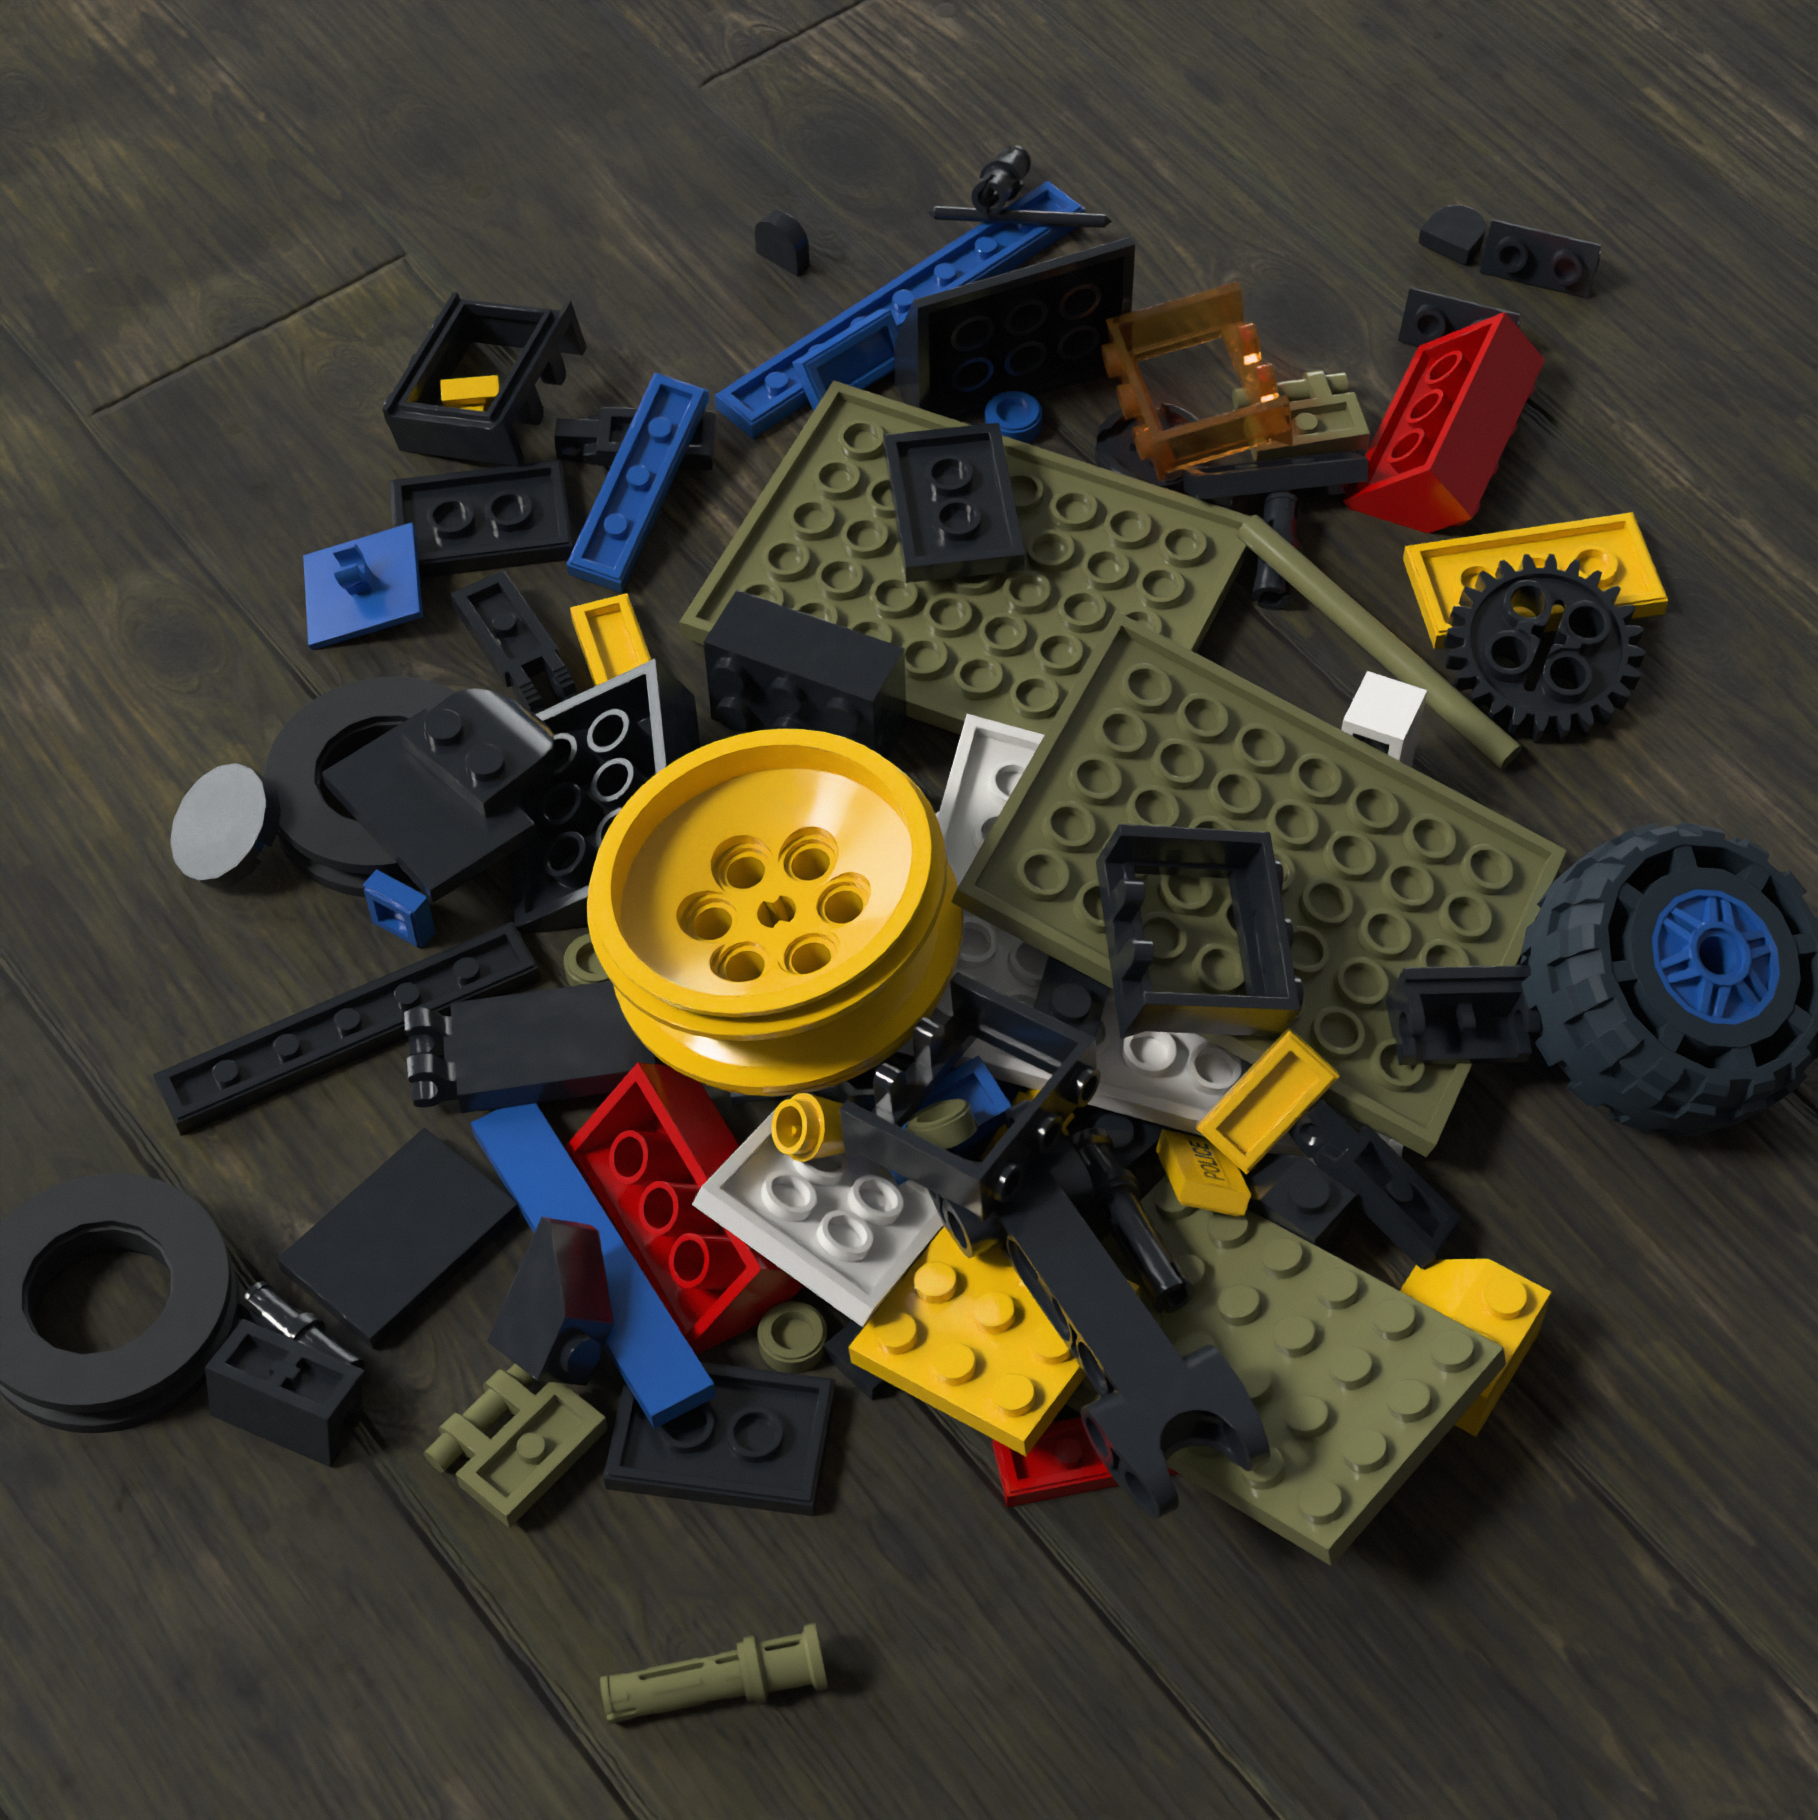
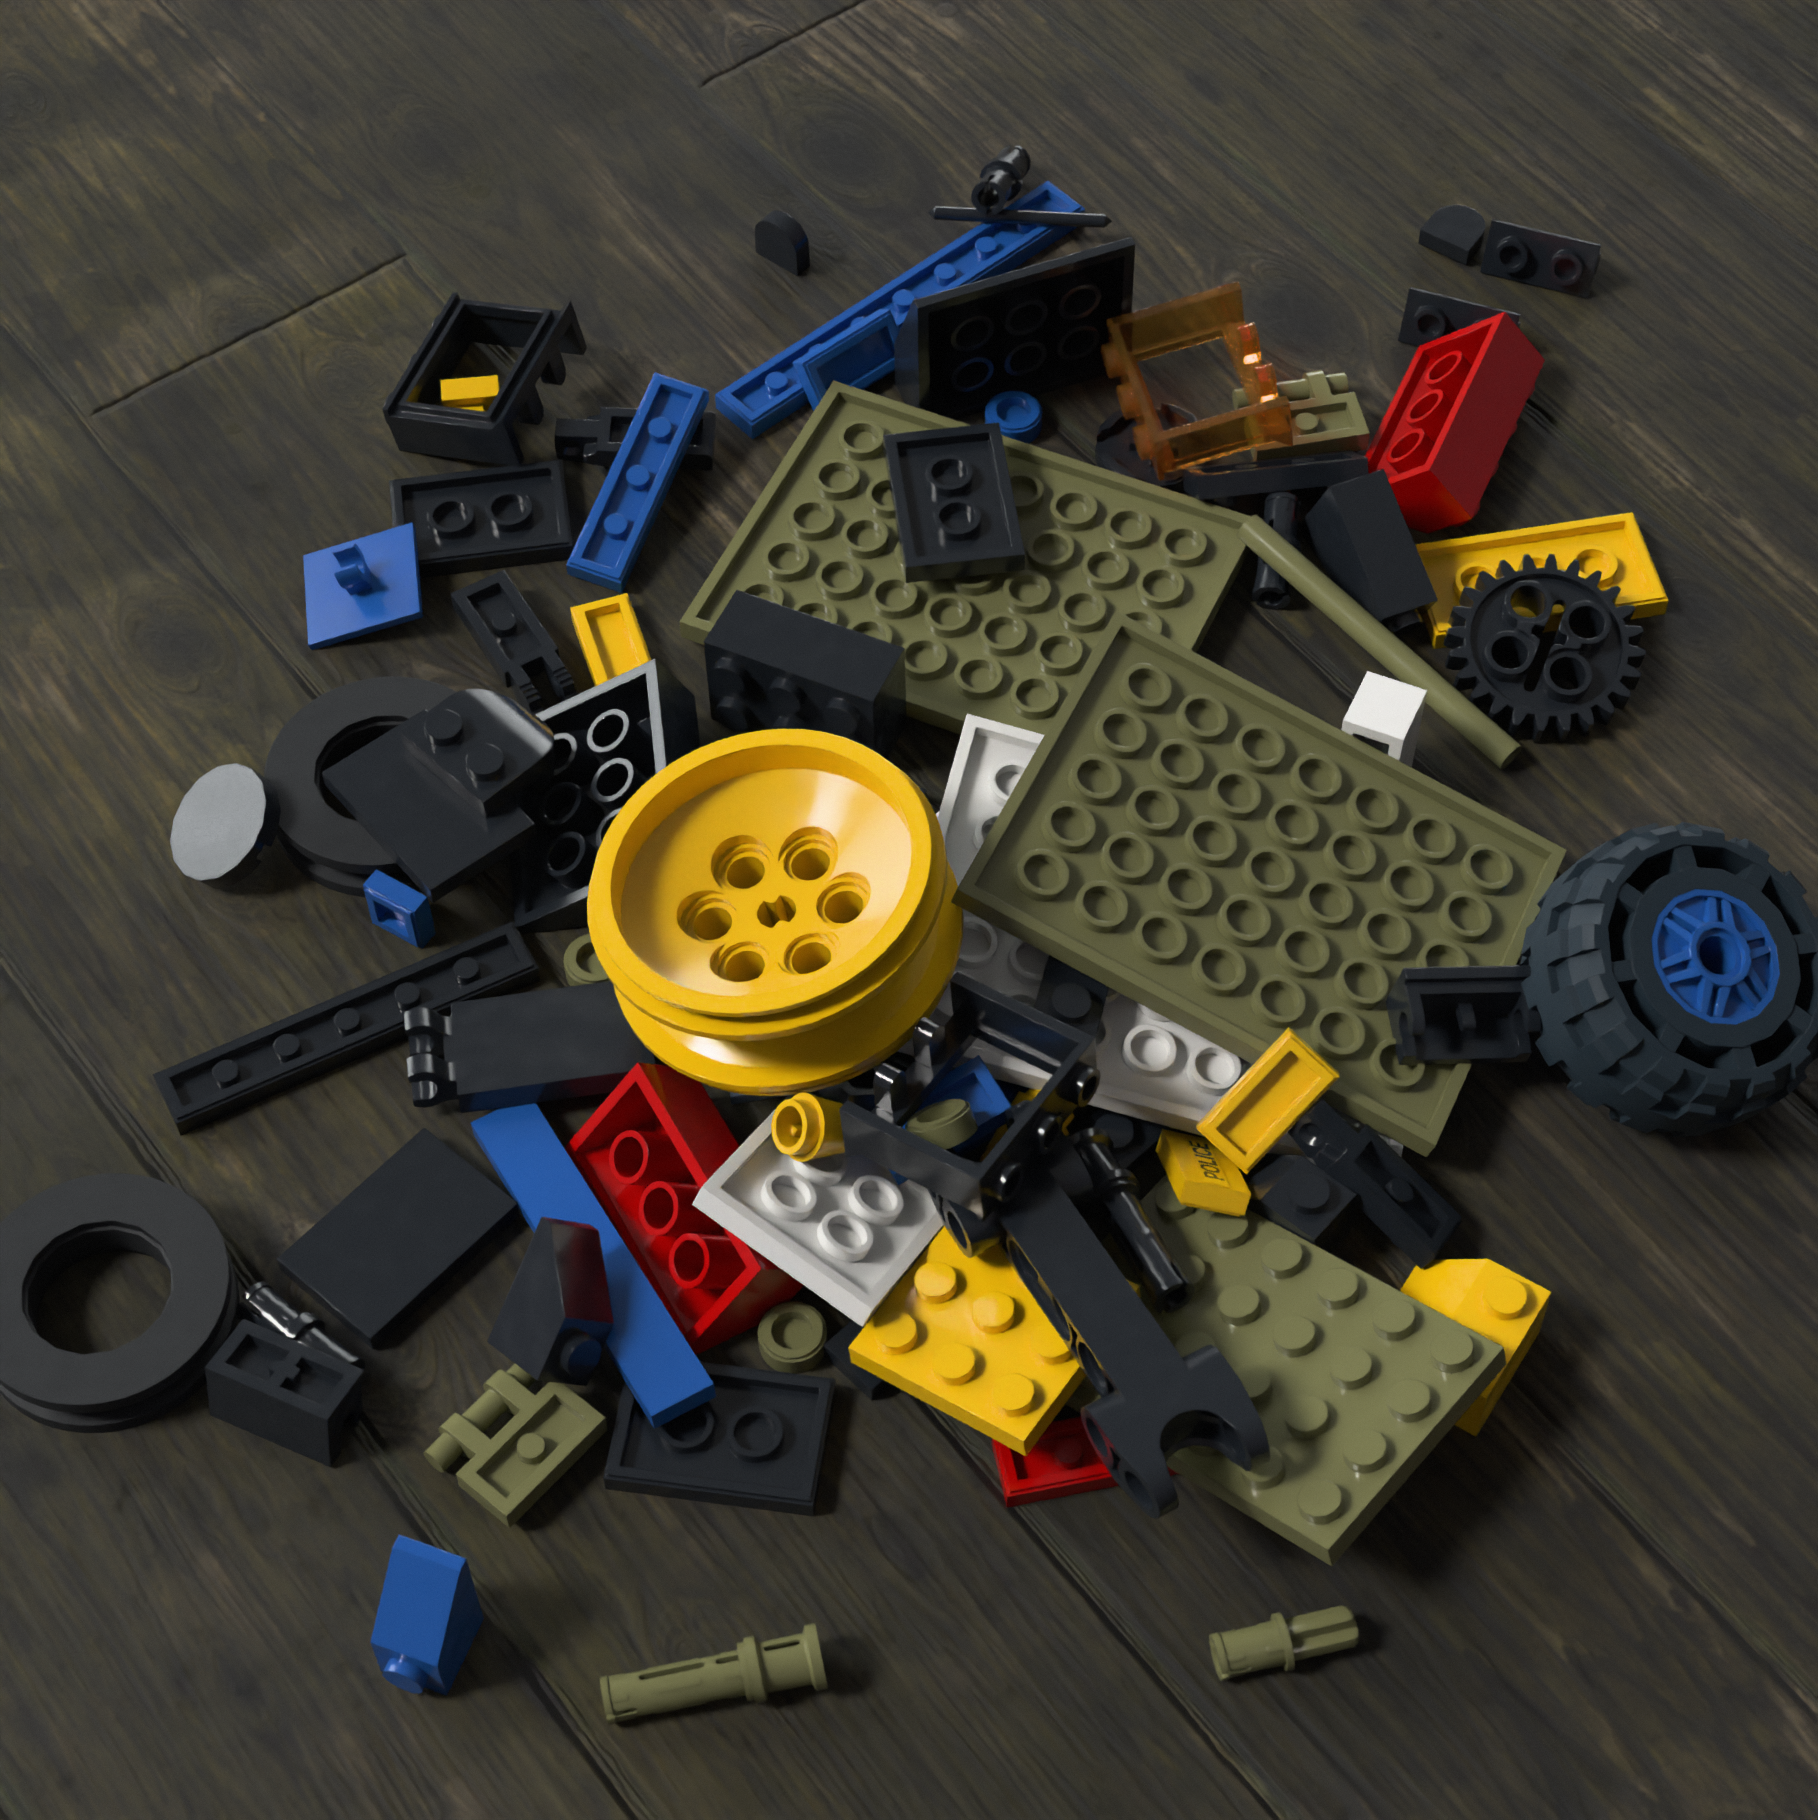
(425, 1617): none -> blue slope
(1260, 923): black window -> none
(1282, 1641): none -> olive axle
(1370, 551): none -> black slope

